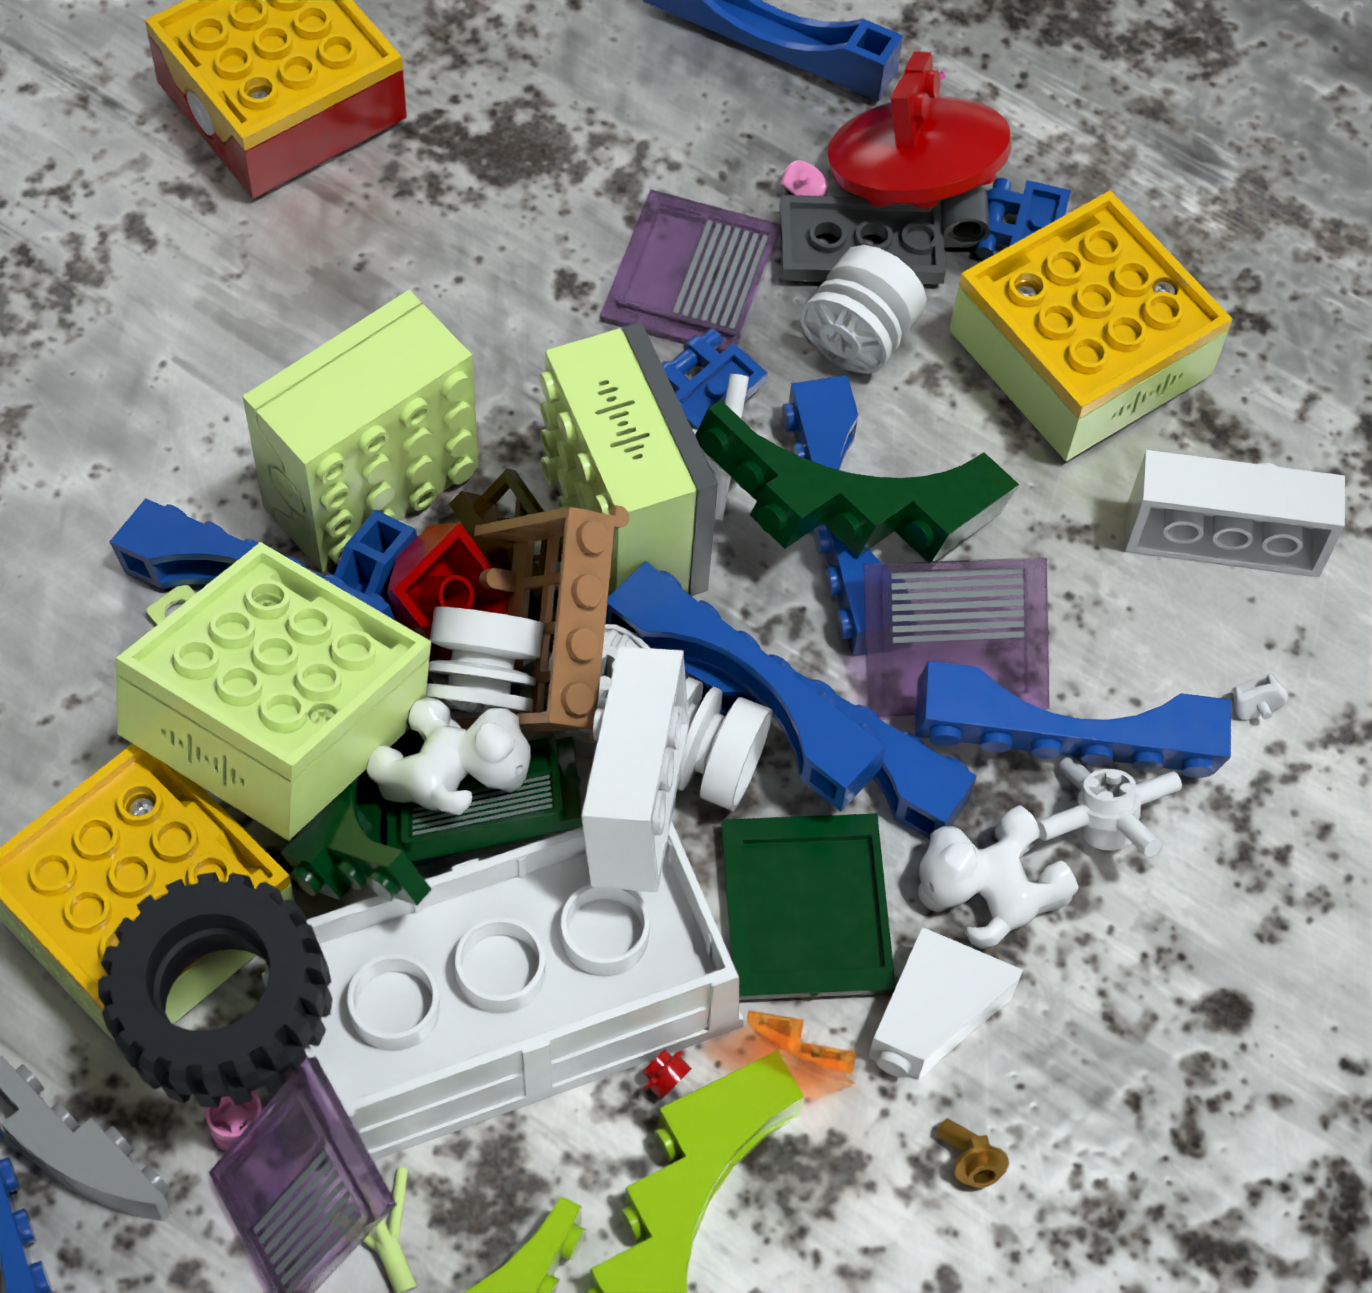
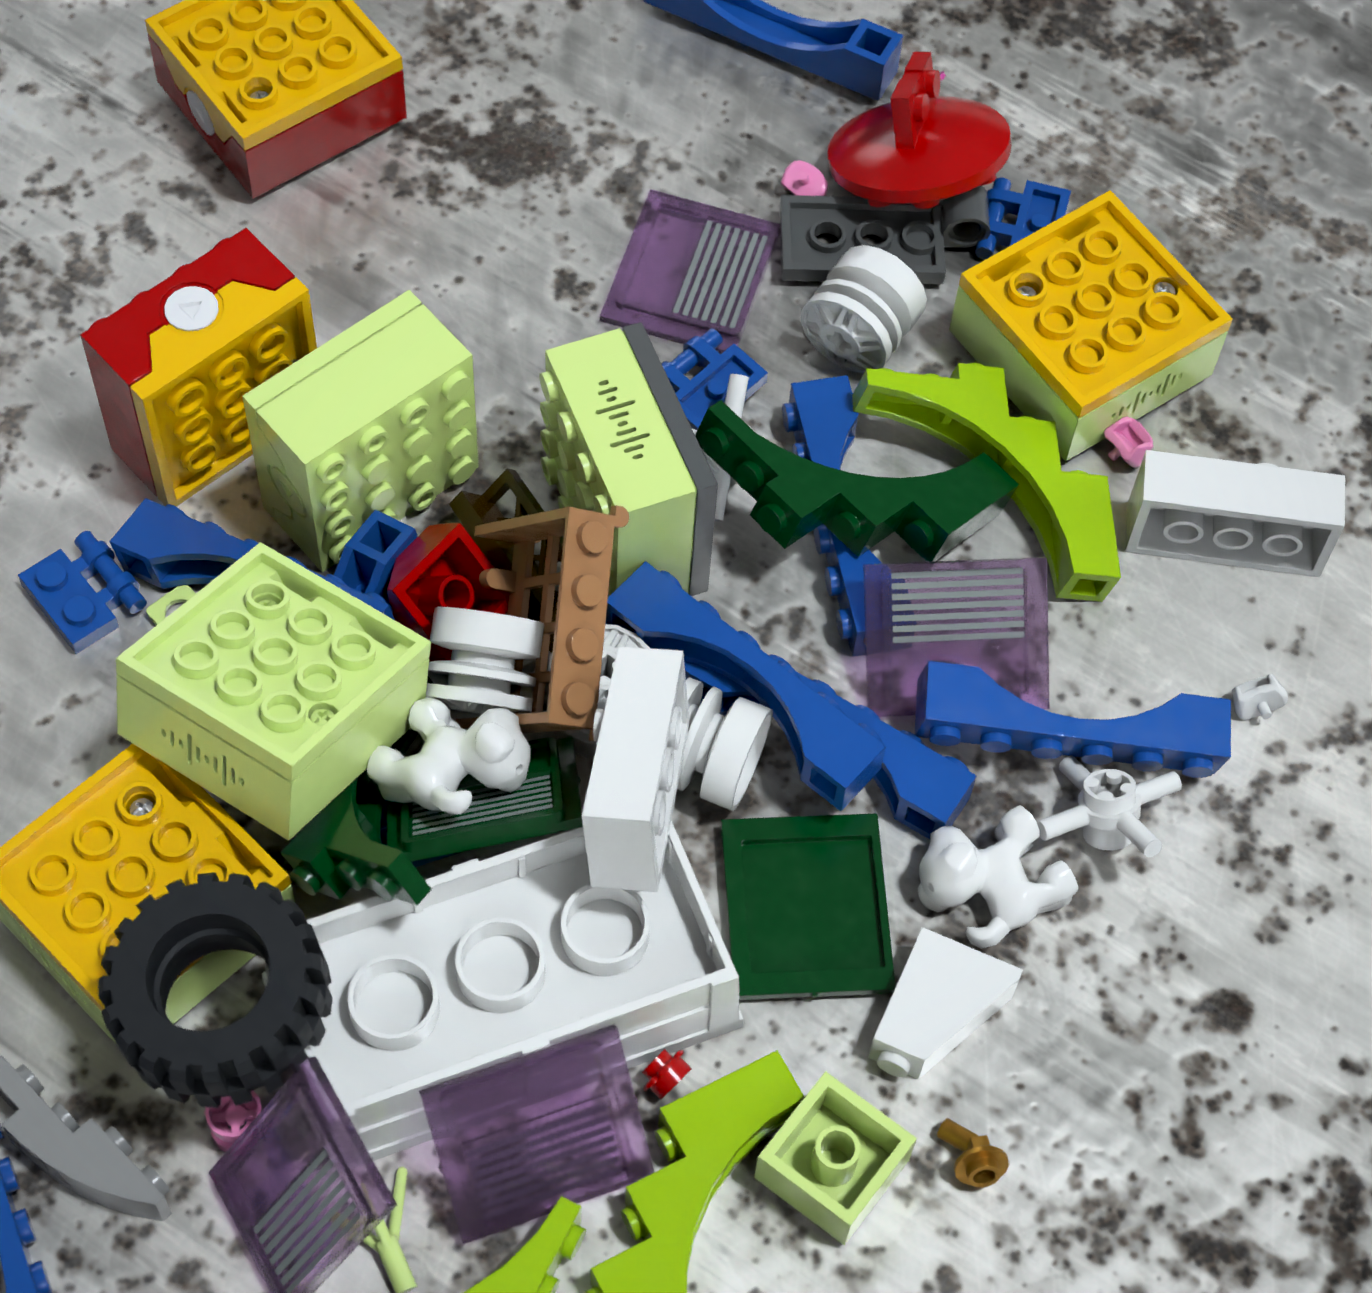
(70, 601): none -> blue plate
(187, 353): none -> yellow piece
(537, 1132): none -> clear purple piece
(791, 1040): clear orange slope -> none
(834, 1157): none -> yellowish green brick
(972, 415): none -> lime arch
(1130, 441): none -> bright pink piece

